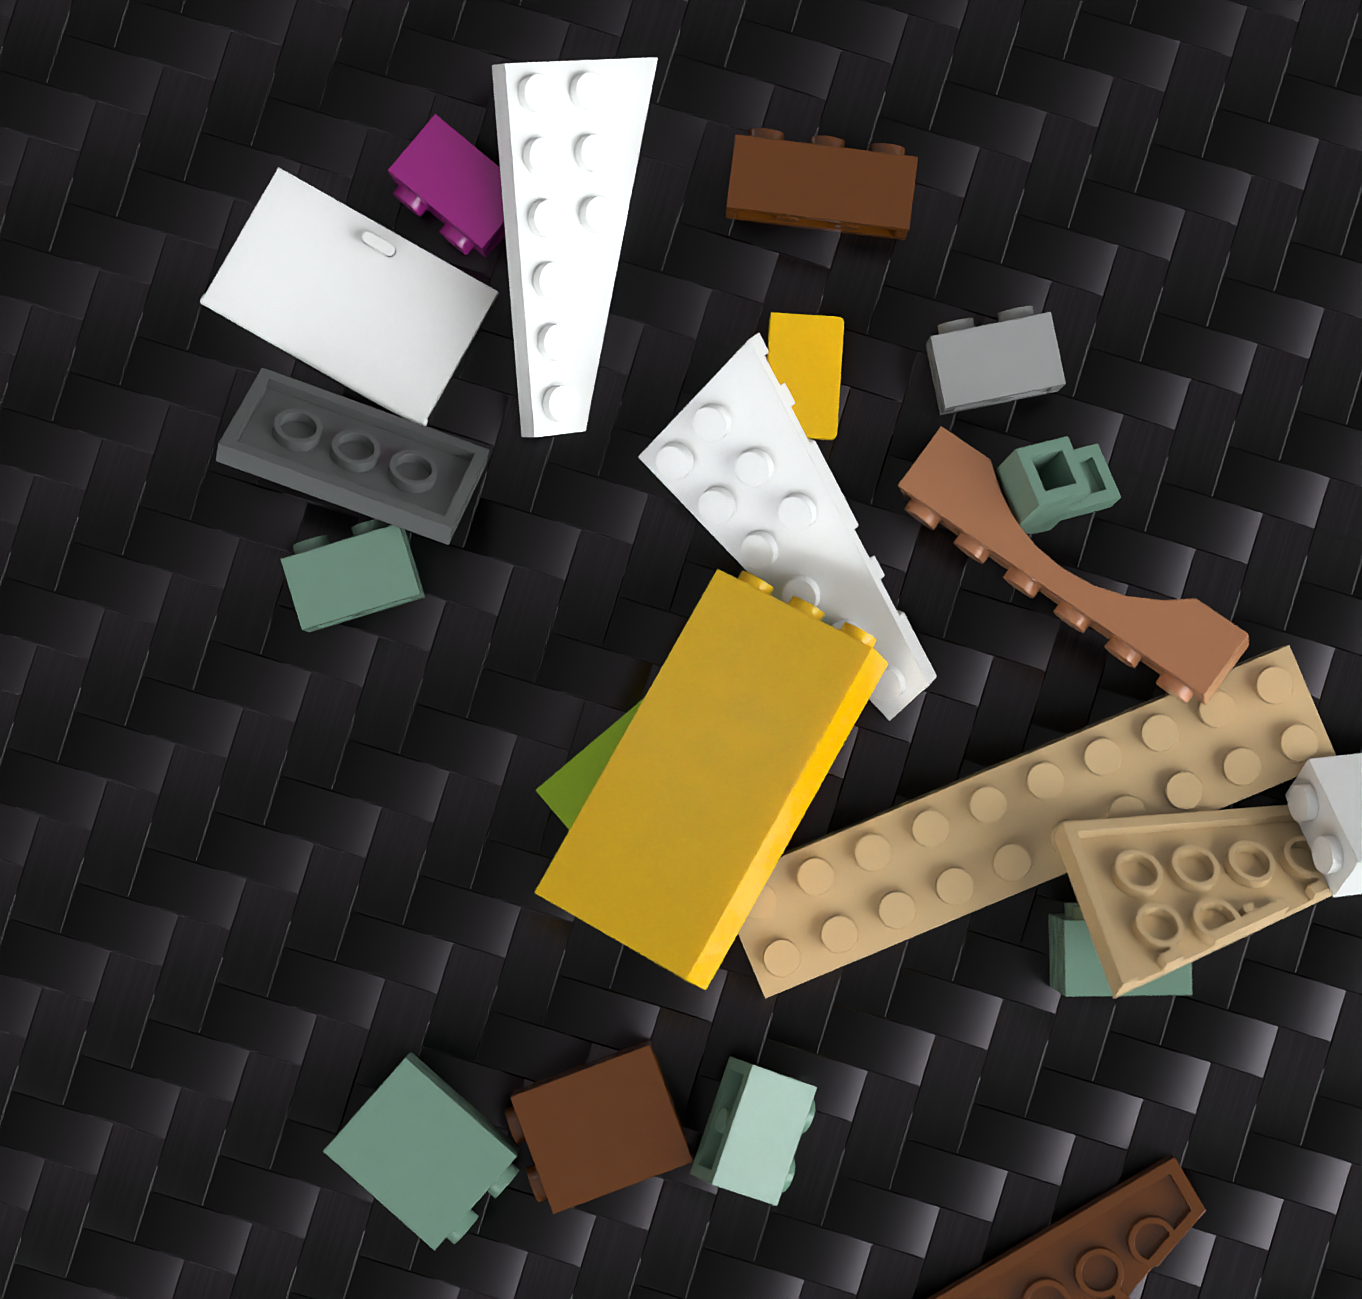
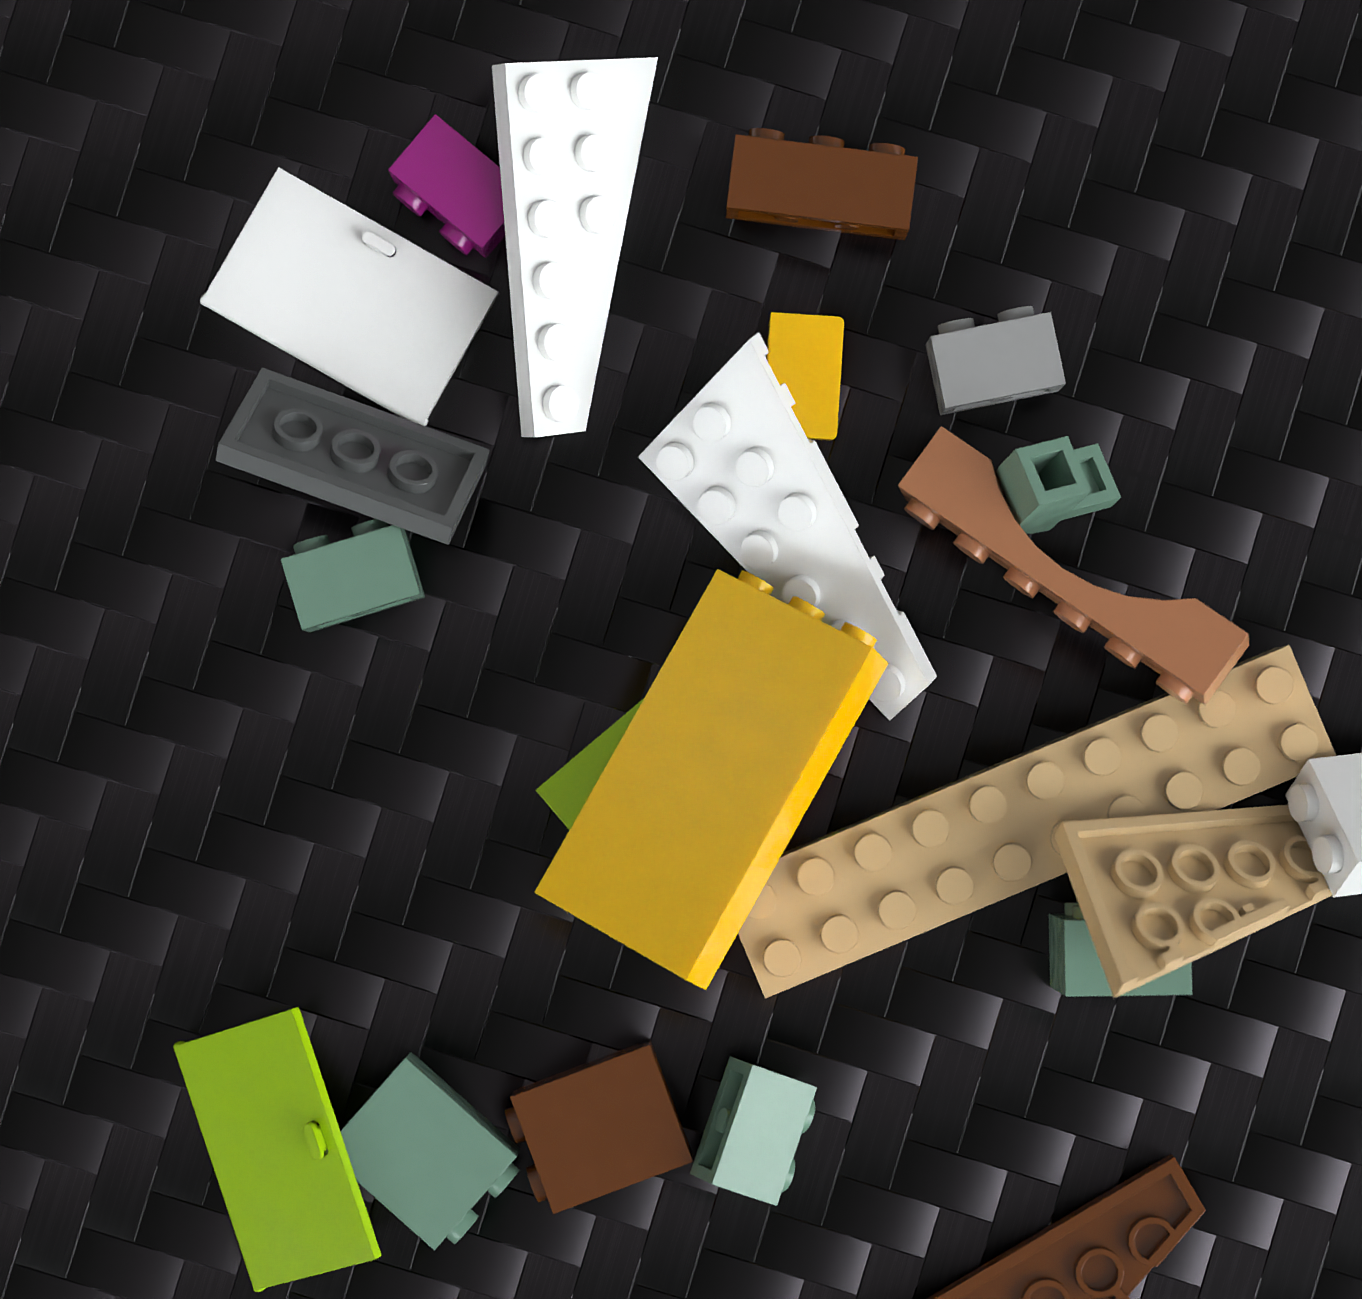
(259, 1116): none -> lime container

